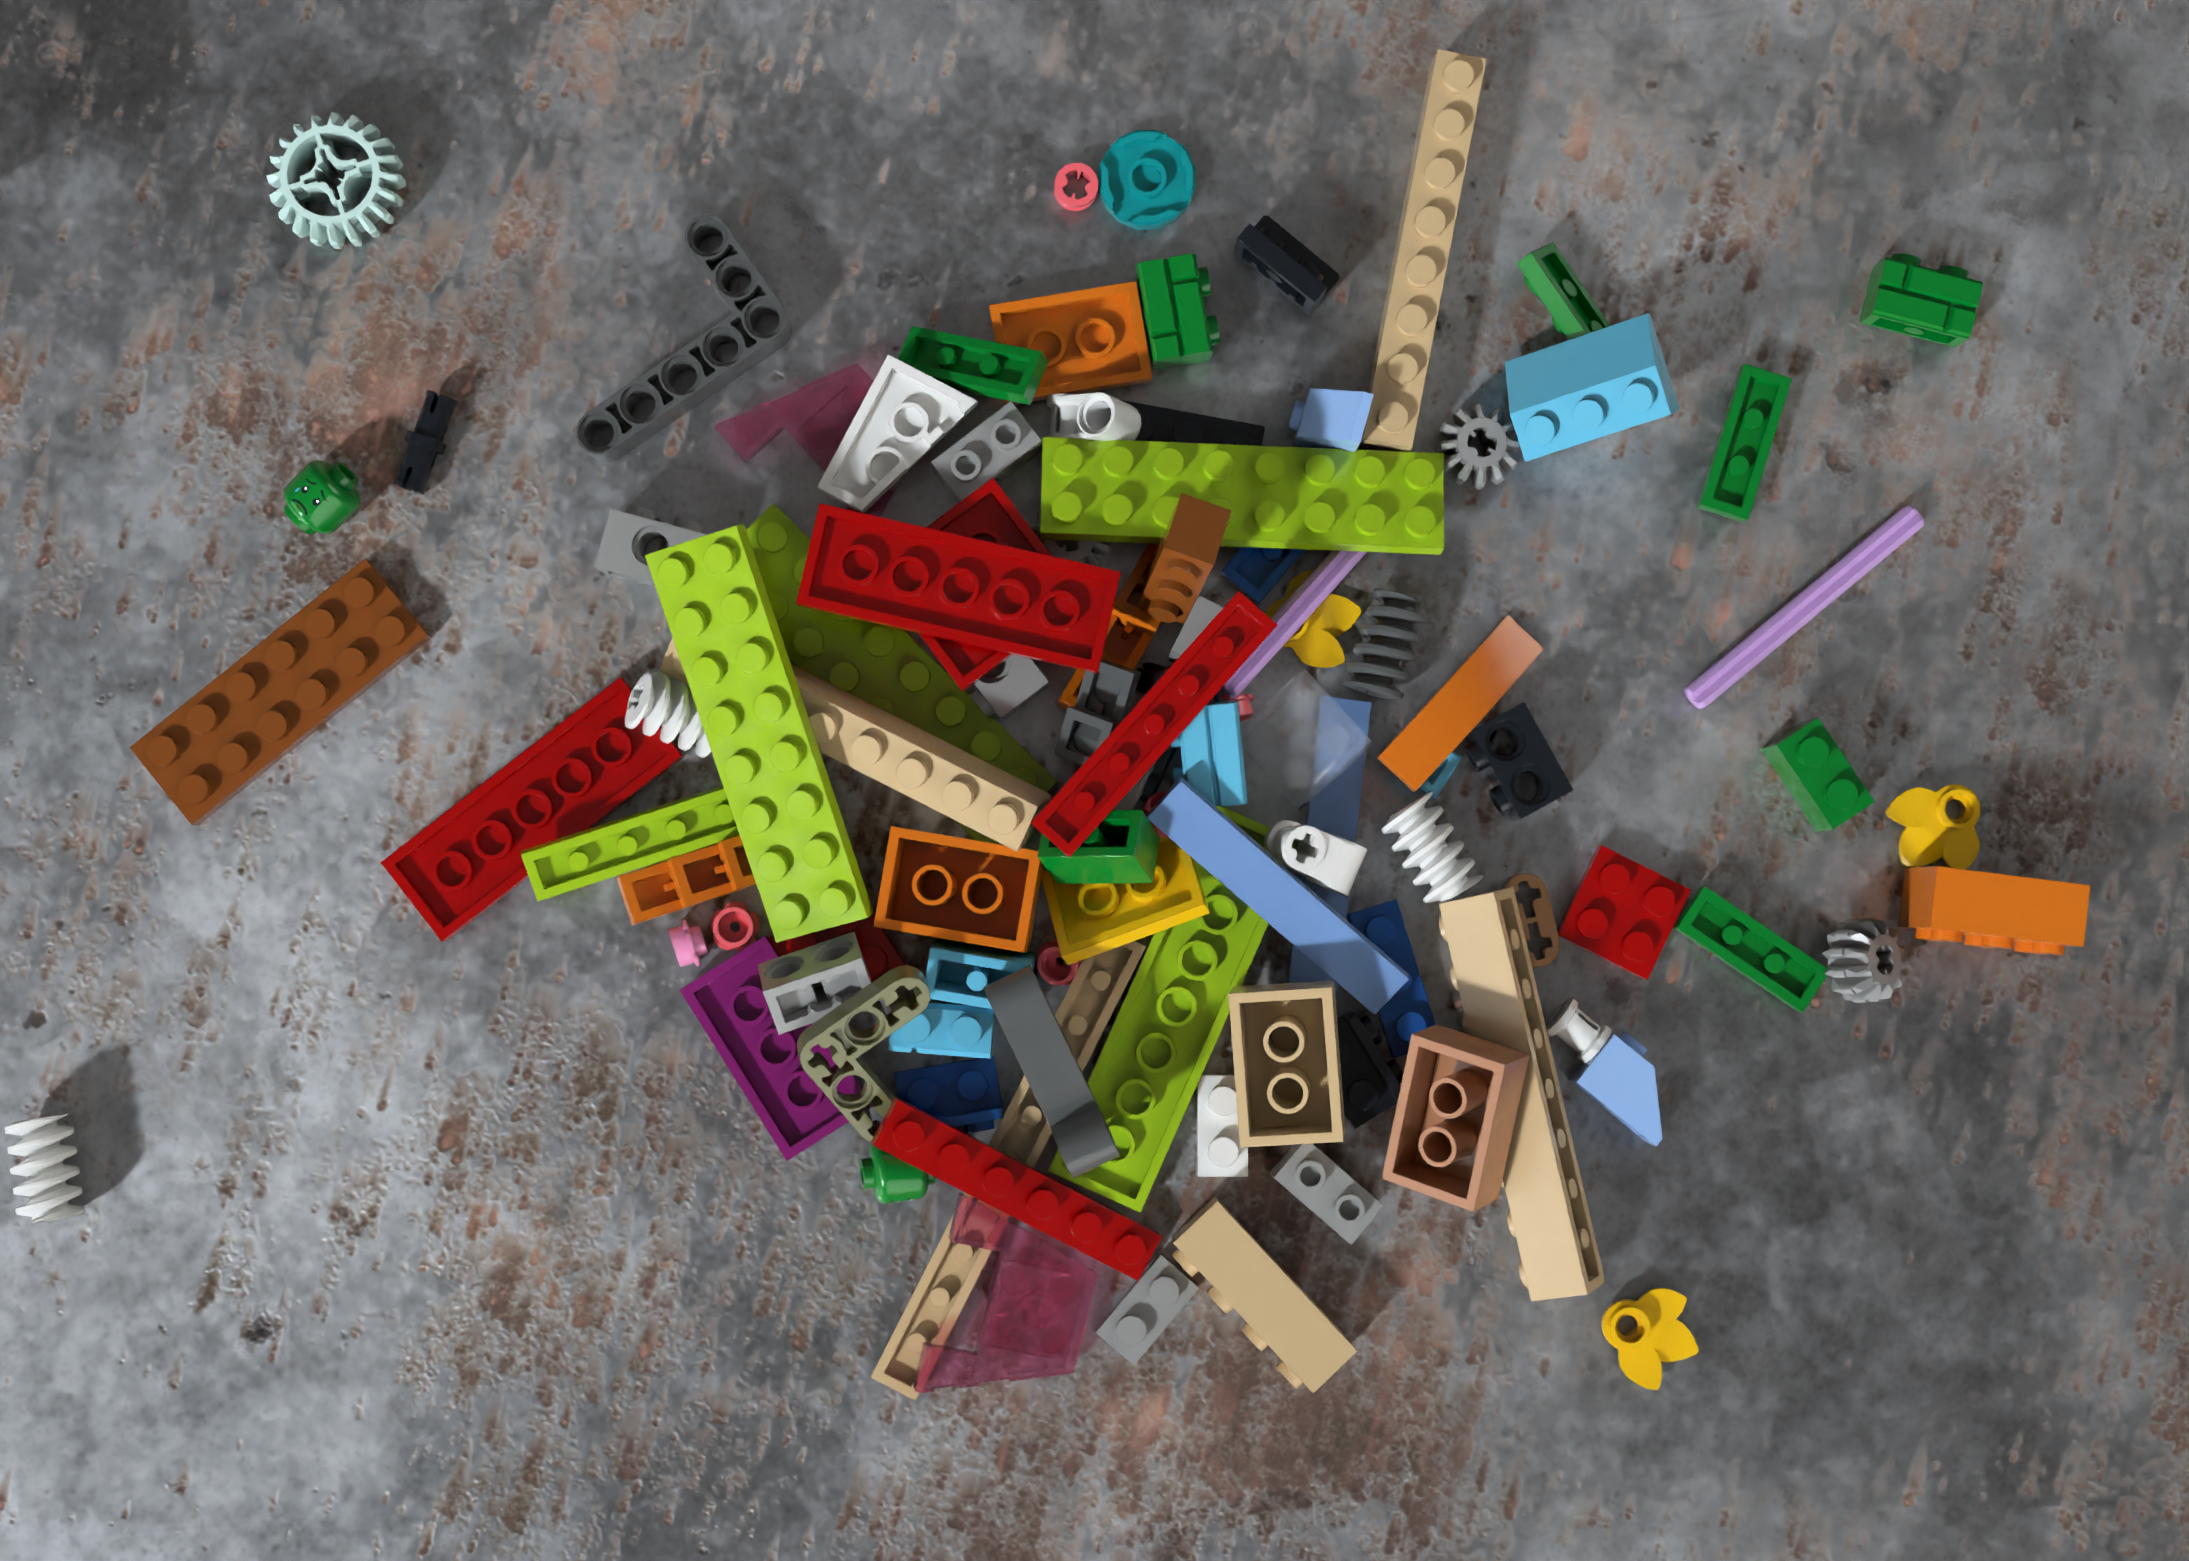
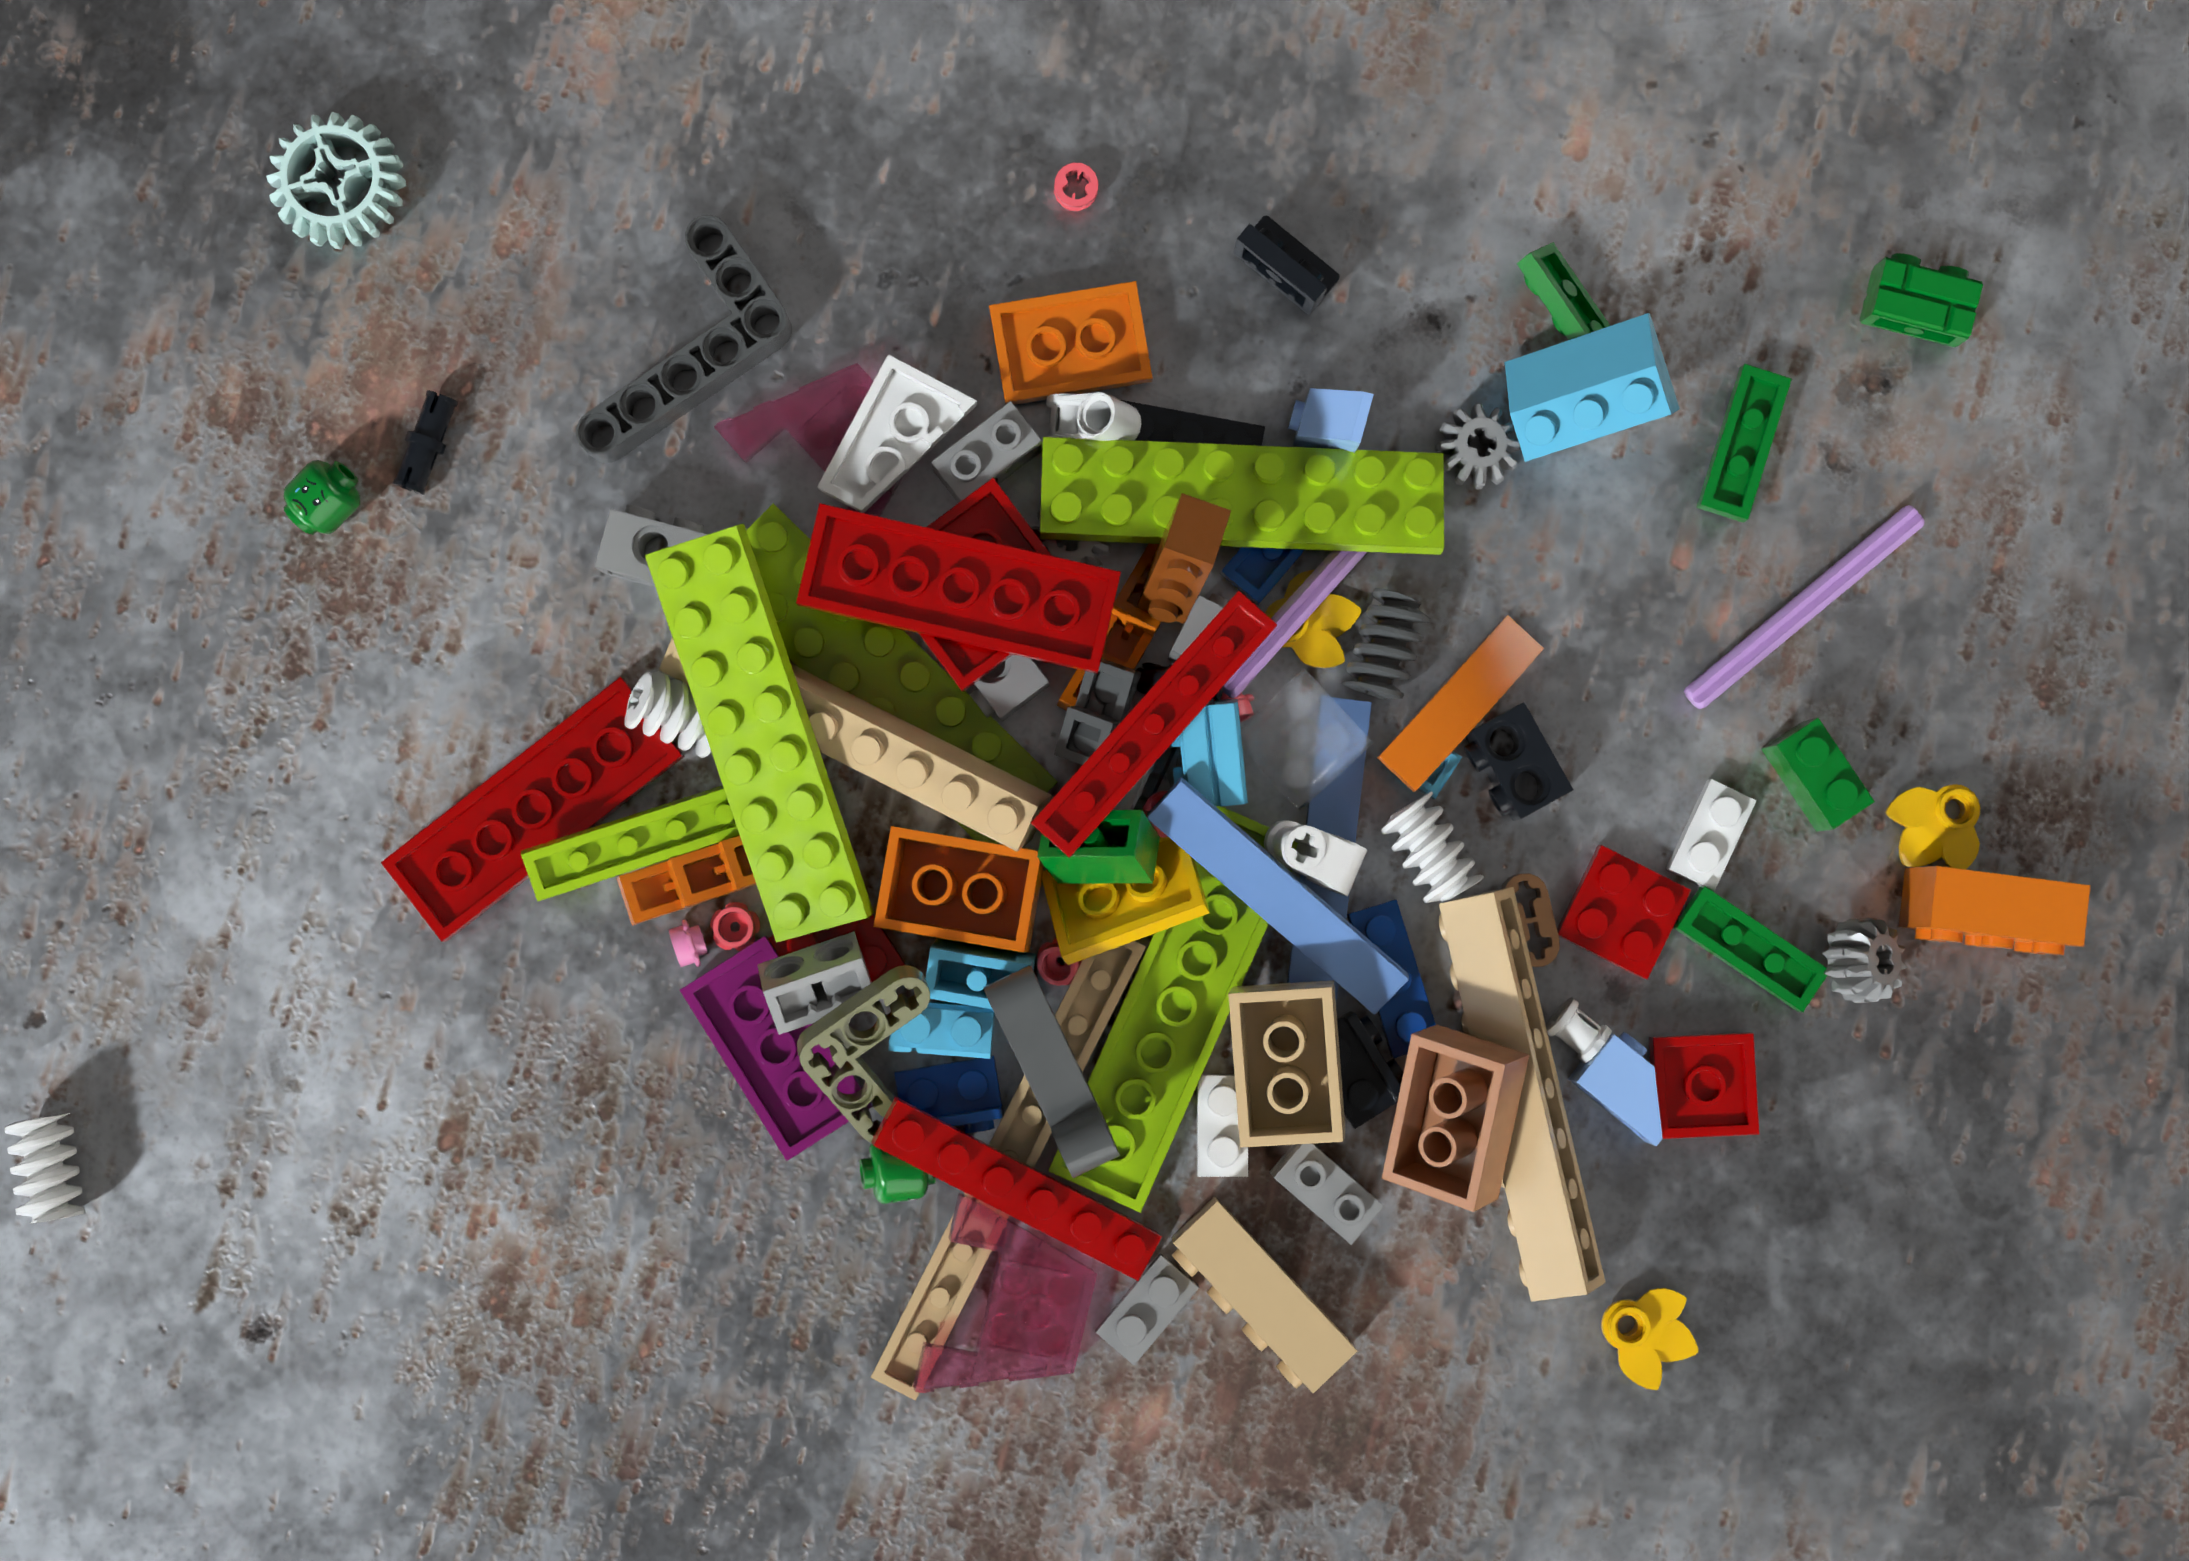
(280, 692): dark orange plate -> none
(975, 364): green plate -> none
(1146, 180): teal tile -> none
(1175, 311): green brick -> none
(1422, 250): tan brick -> none
(1706, 1084): none -> red plate
(1710, 834): none -> white plate

